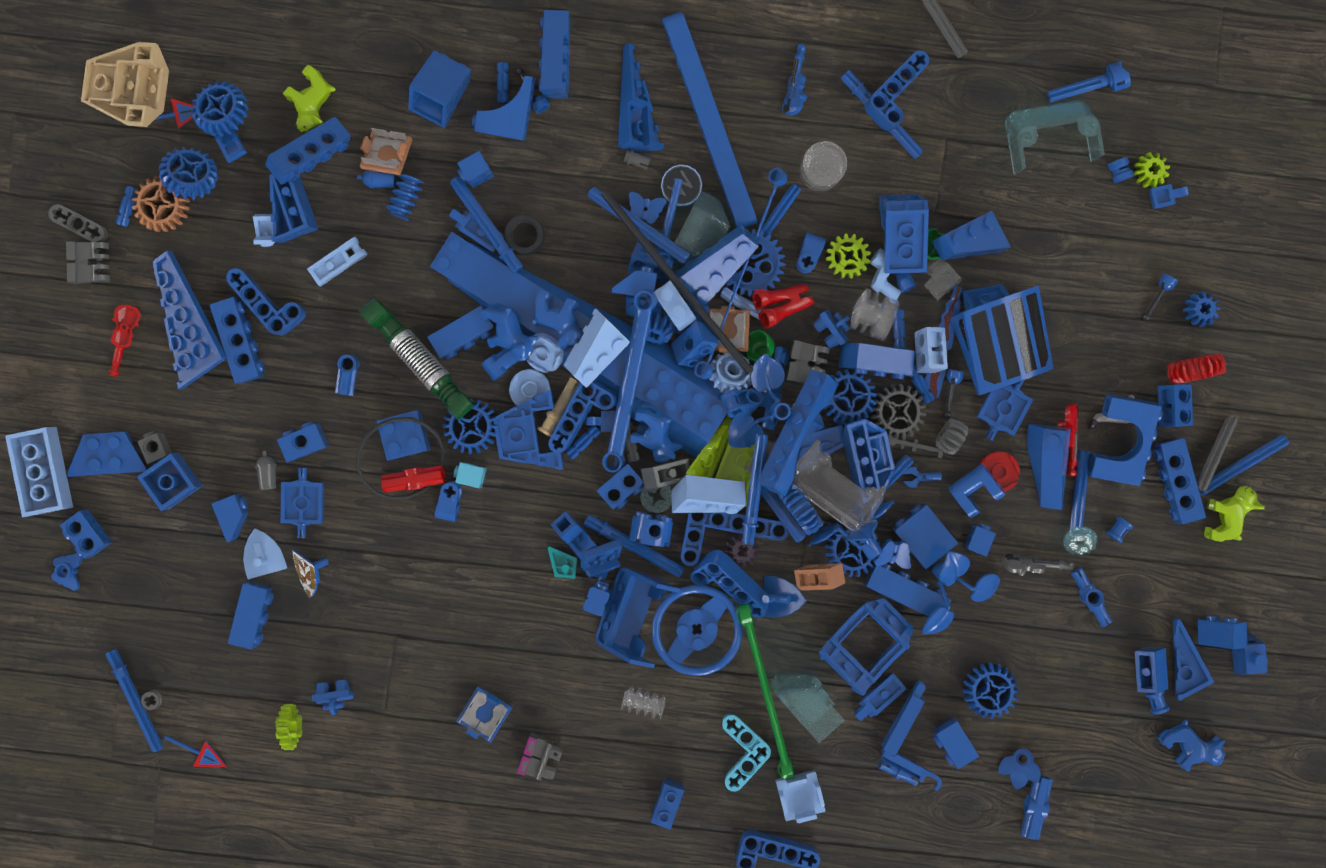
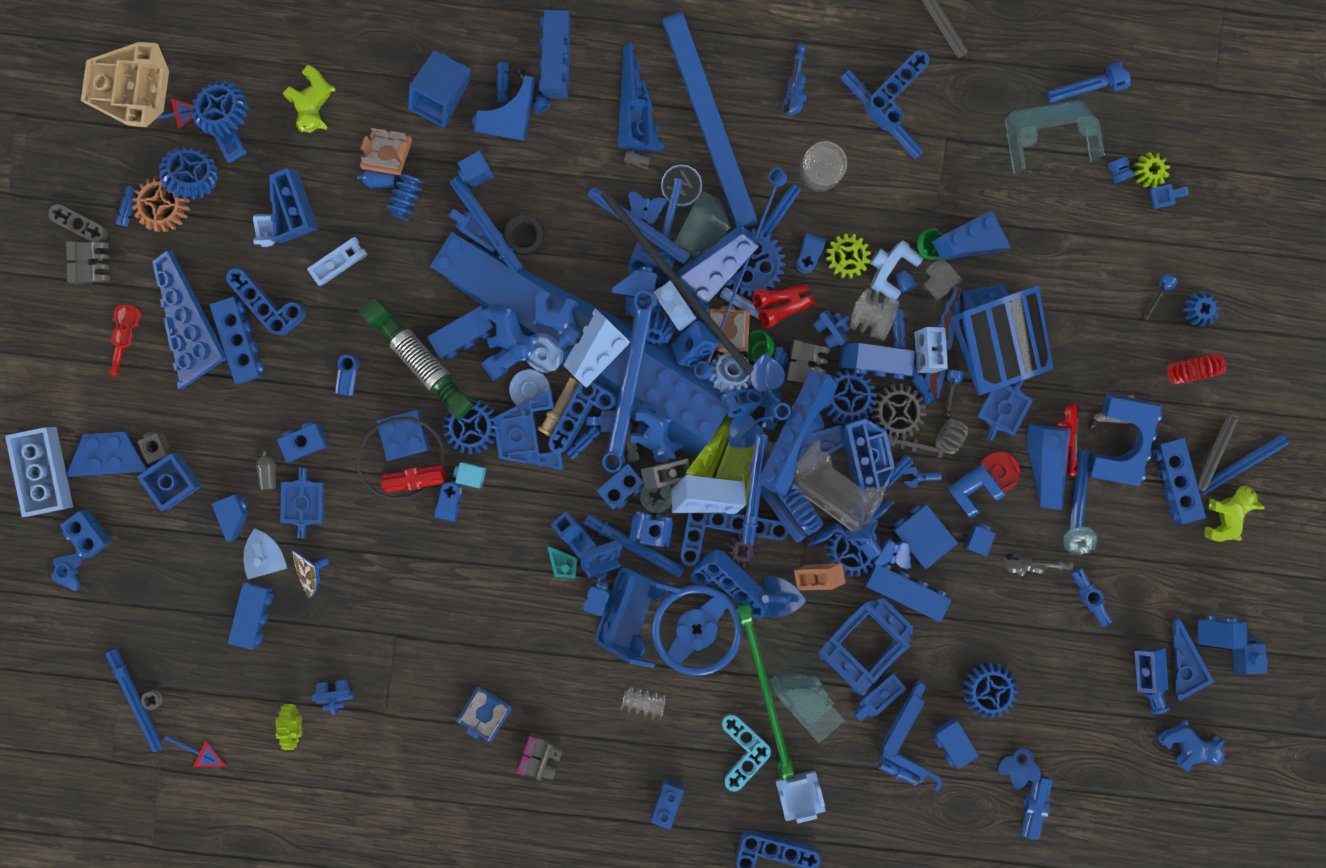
(330, 131): blue brick -> none
(906, 232): blue bracket -> none
(947, 573): blue plant -> none
(1119, 530): blue bush -> none
(1176, 405): blue brick -> none

